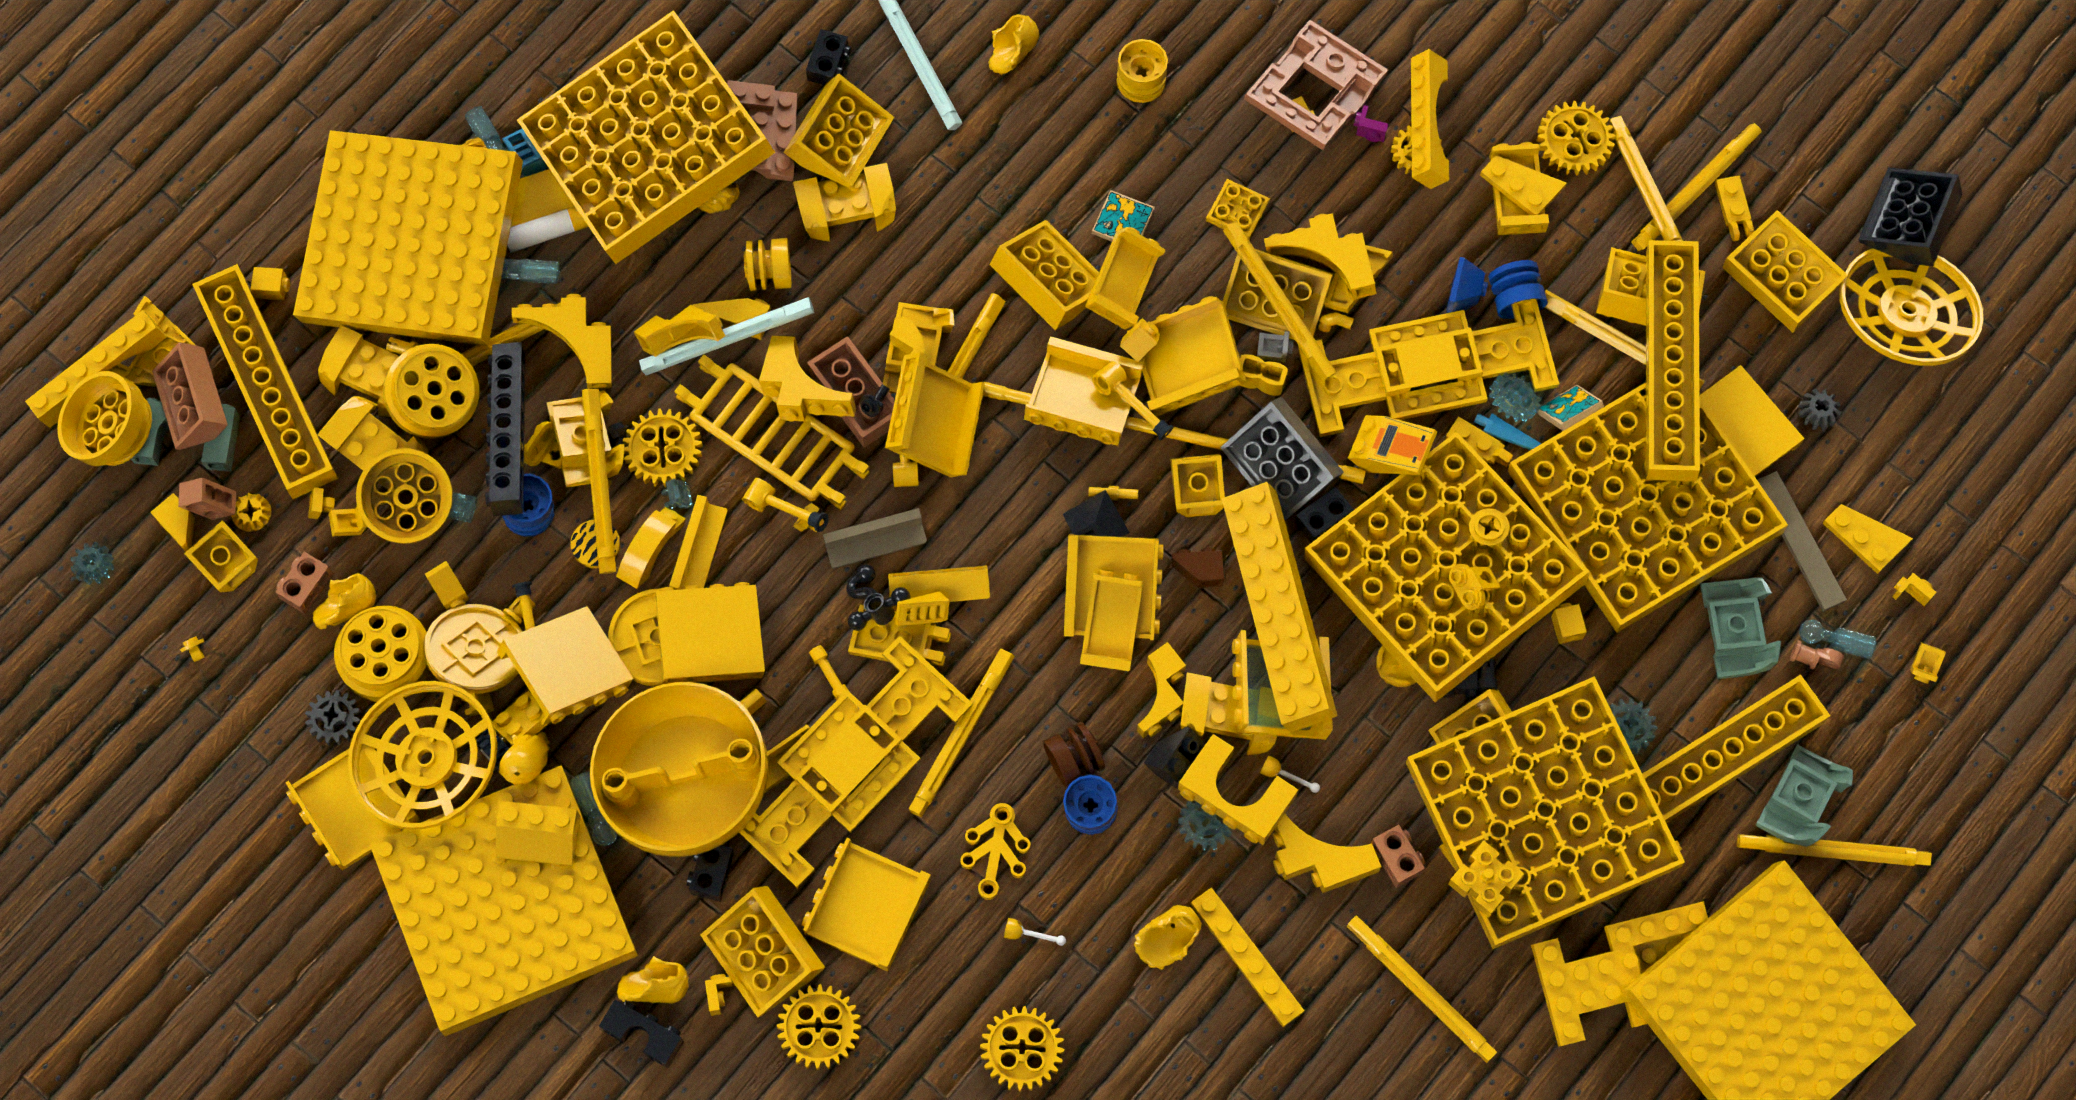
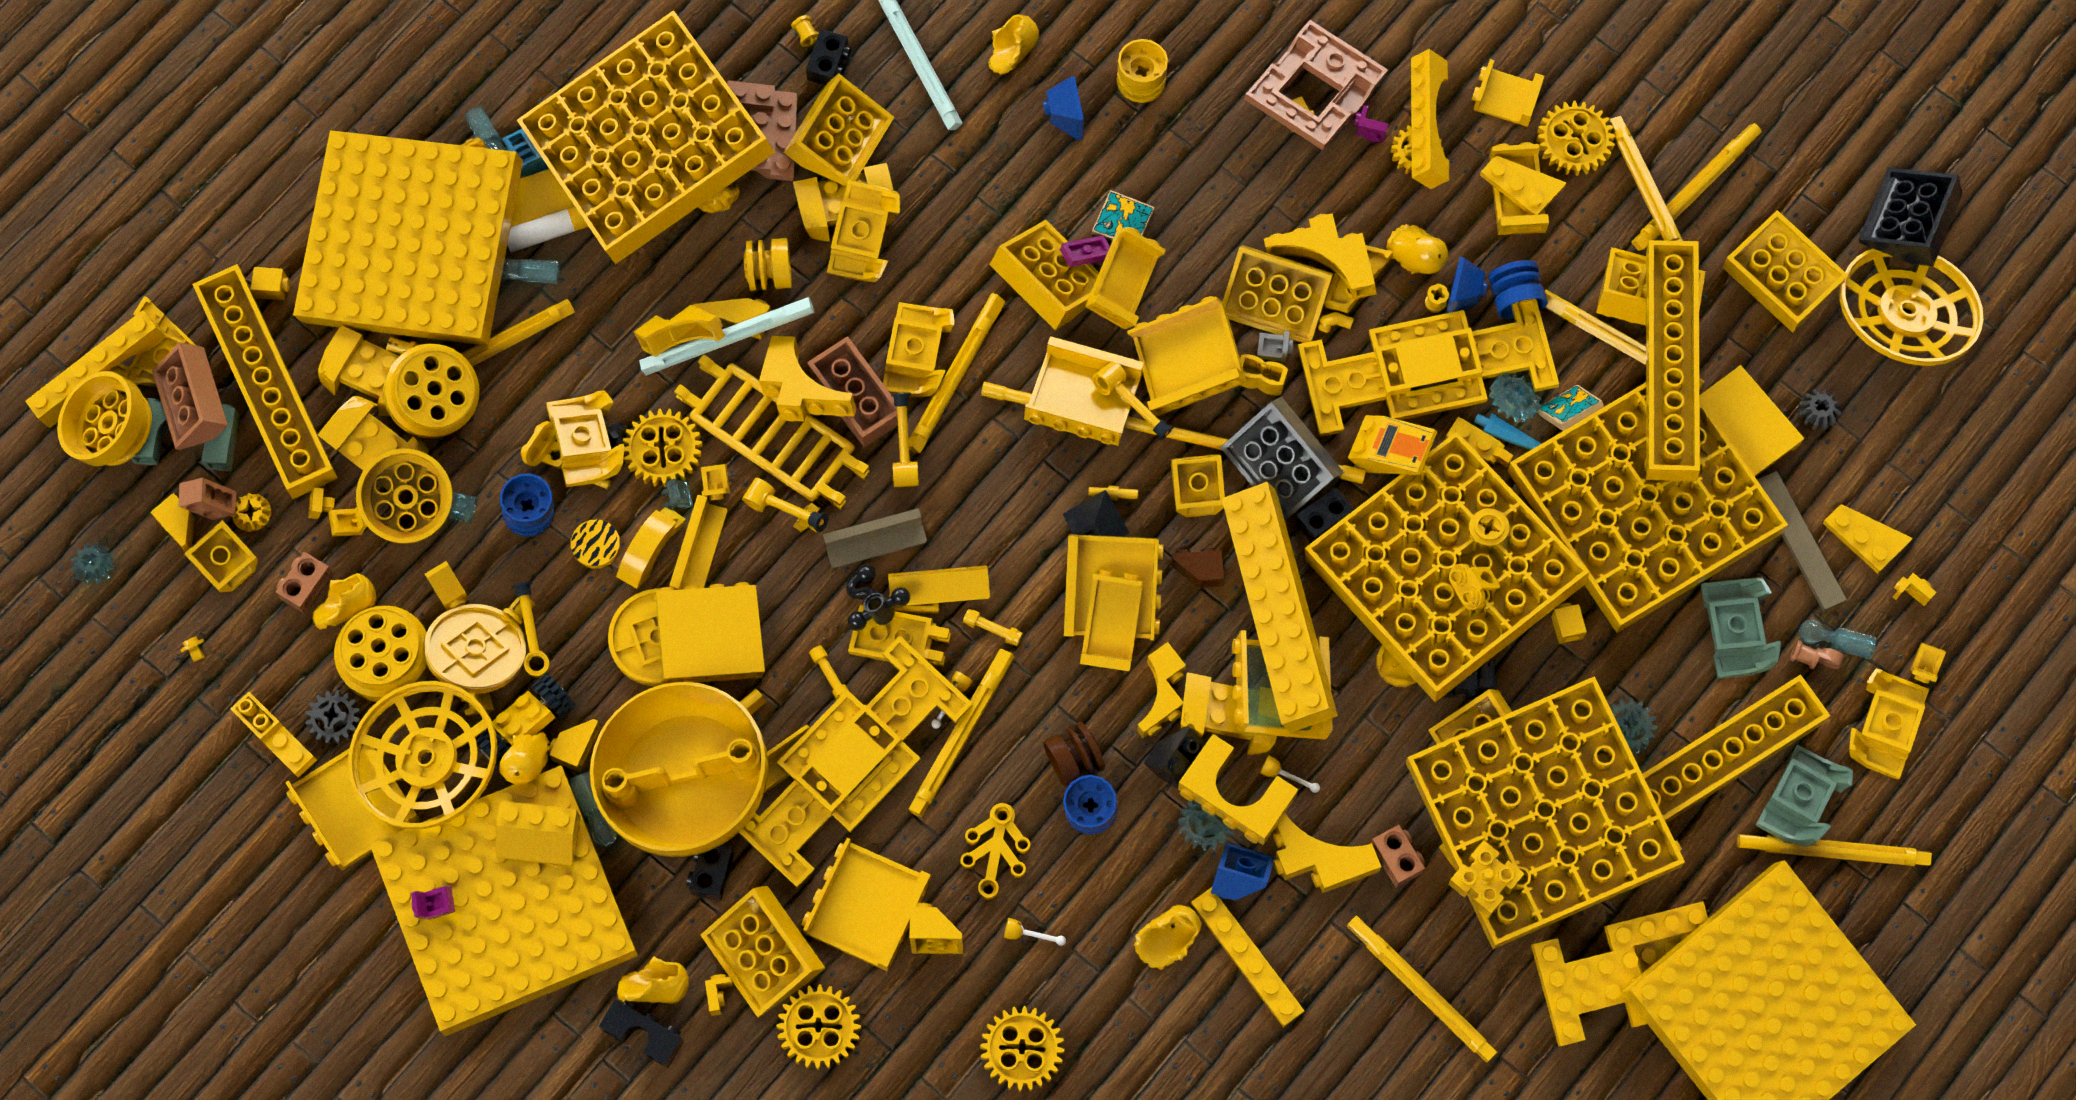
(273, 734): none -> yellow slope
(433, 903): none -> magenta bracket
(507, 429): black brick -> none
(567, 664): yellow panel -> none
(569, 323): yellow arch -> none
(574, 745): none -> yellow slope
(599, 481): yellow piece -> none
(715, 482): none -> yellow bracket
(805, 30): none -> yellow bush
(861, 231): none -> yellow piece
(873, 405): black plate -> none
(907, 337): yellow brick -> none
(933, 932): none -> yellow slope
(934, 416): yellow panel -> none
(937, 611): yellow slope -> none
(962, 683): none -> yellow hinge
(1012, 636): none -> yellow bar
(1064, 108): none -> blue slope
(1085, 251): none -> magenta plate
(1140, 339): yellow brick -> none
(1238, 205): yellow tile -> none
(1241, 872): none -> blue slope
(1279, 301): yellow piece -> none
(1417, 250): none -> yellow piece
(1439, 305): none -> yellow bush
(1506, 95): none -> yellow panel
(1734, 206): yellow hinge -> none
(1889, 724): none -> yellow piece

